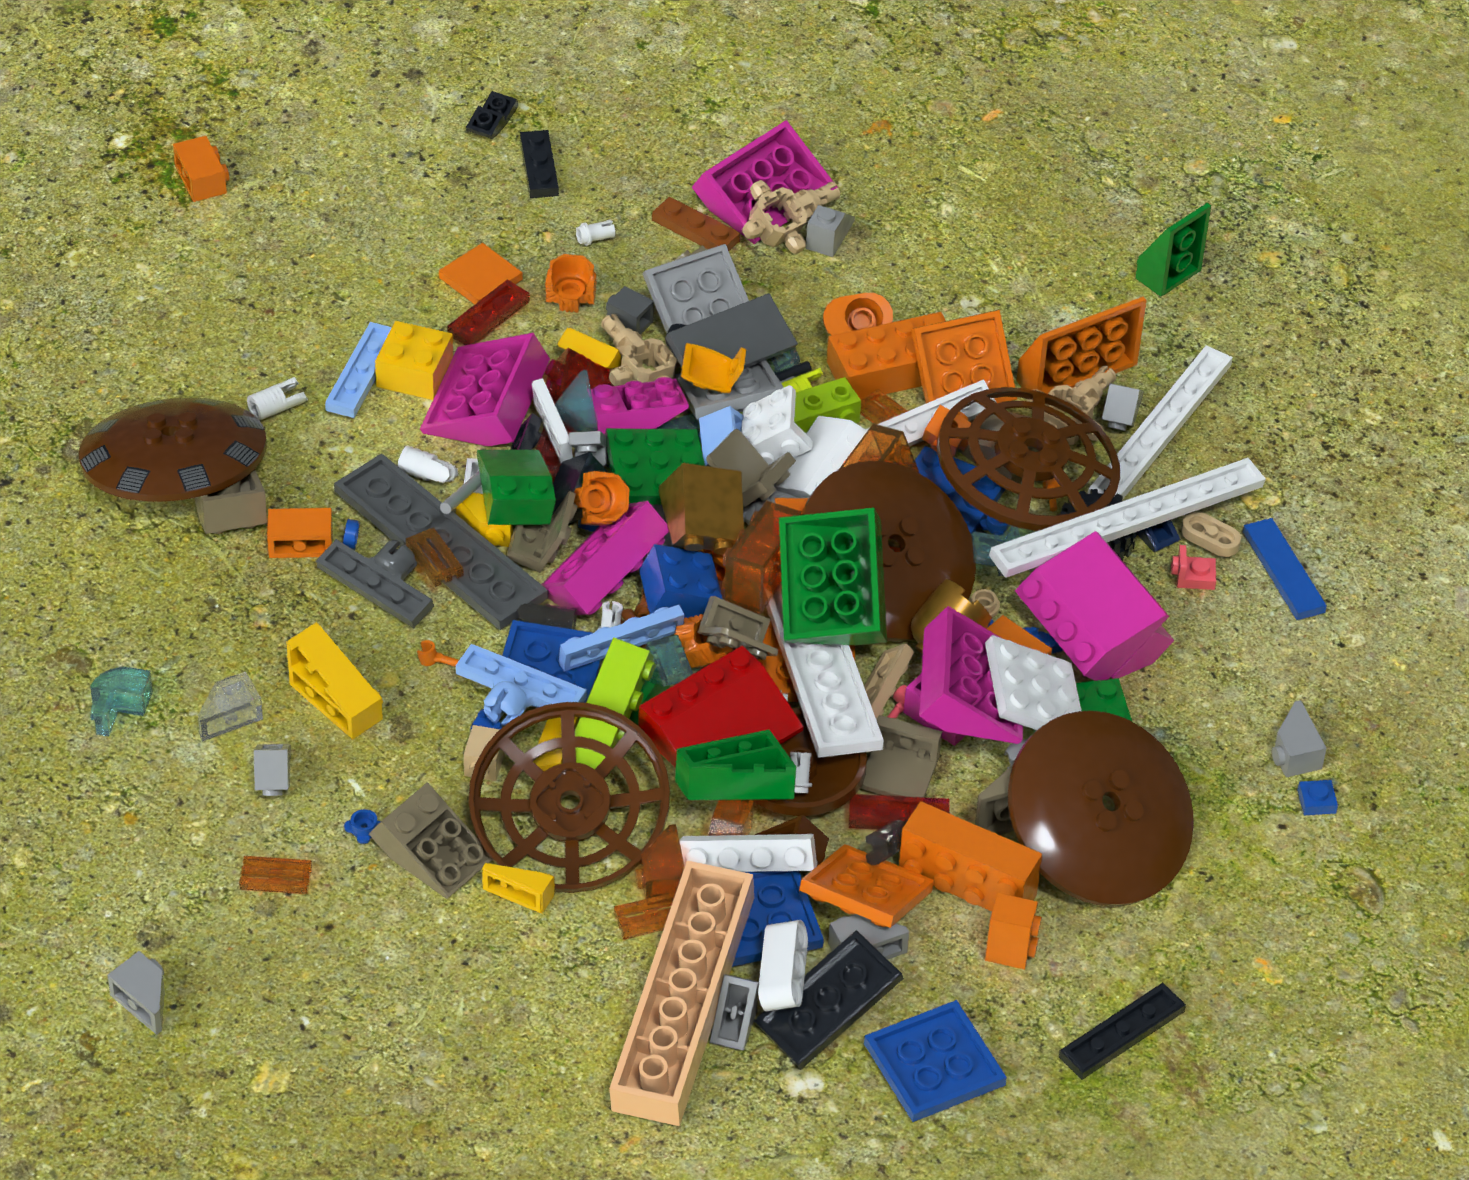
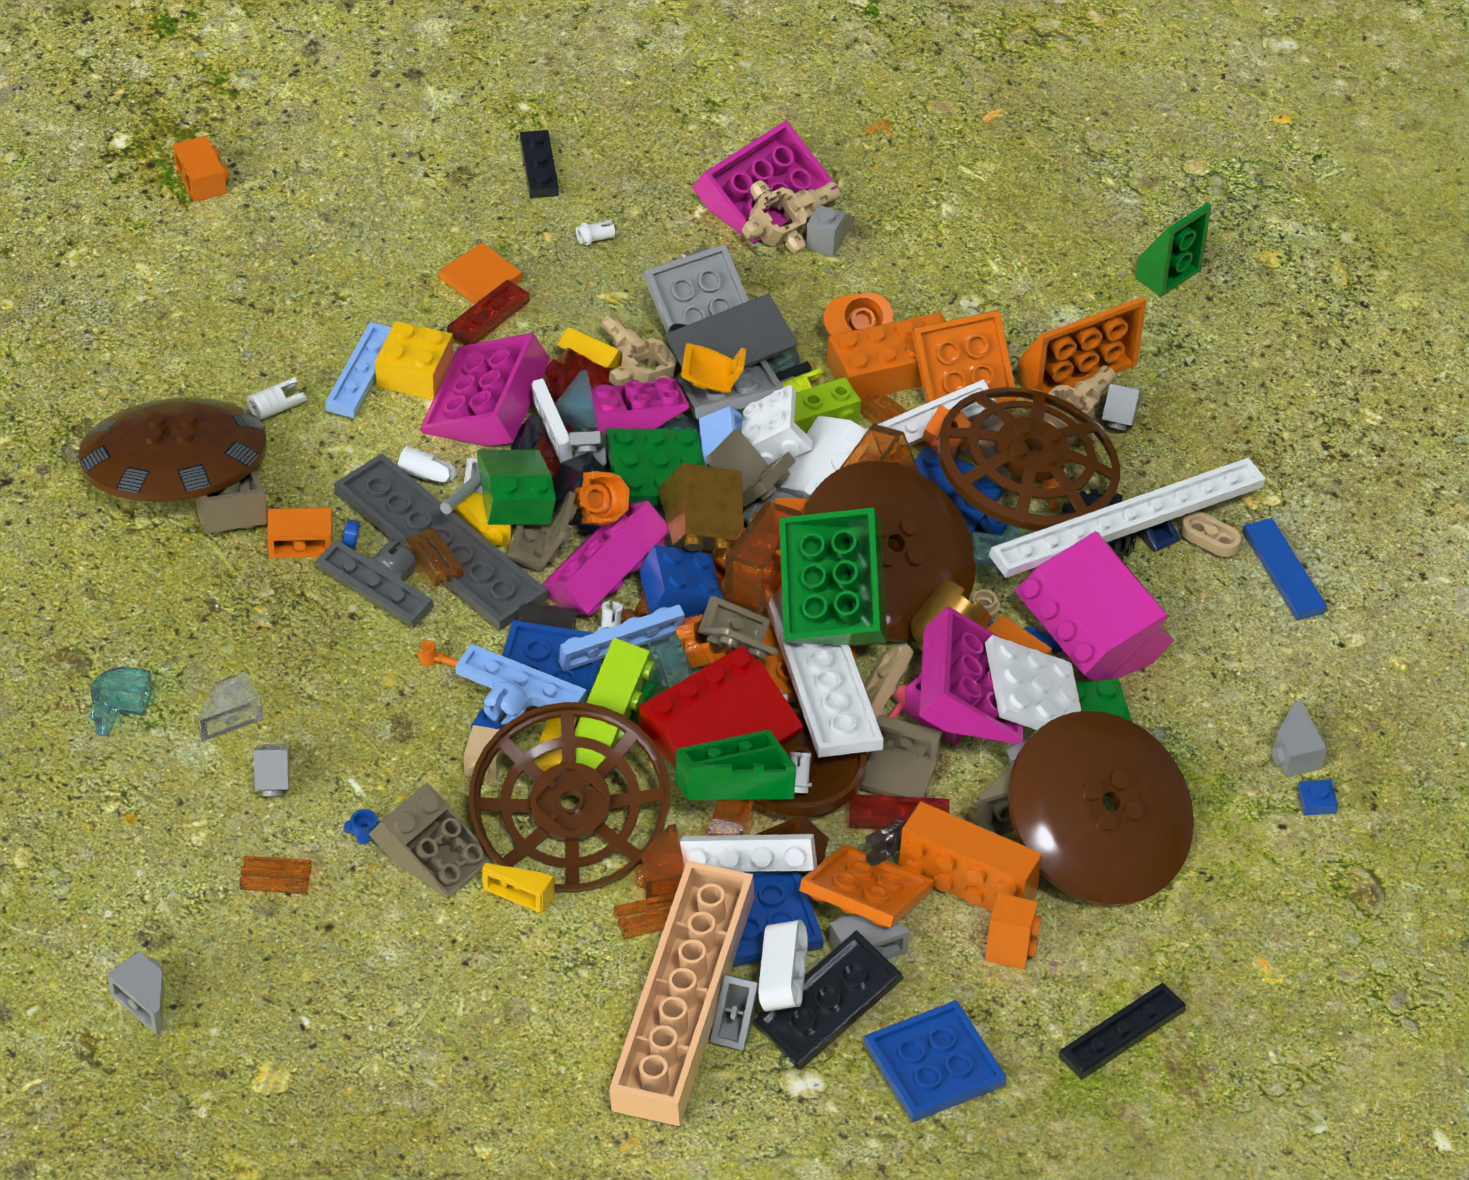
(332, 682): yellow wedge -> none
(493, 116): black slope -> none
(571, 282): orange hair -> none
(632, 309): dark grey brick -> none
(694, 225): dark orange plate -> none
(1167, 419): white plate -> none
(1193, 571): coral bracket -> none

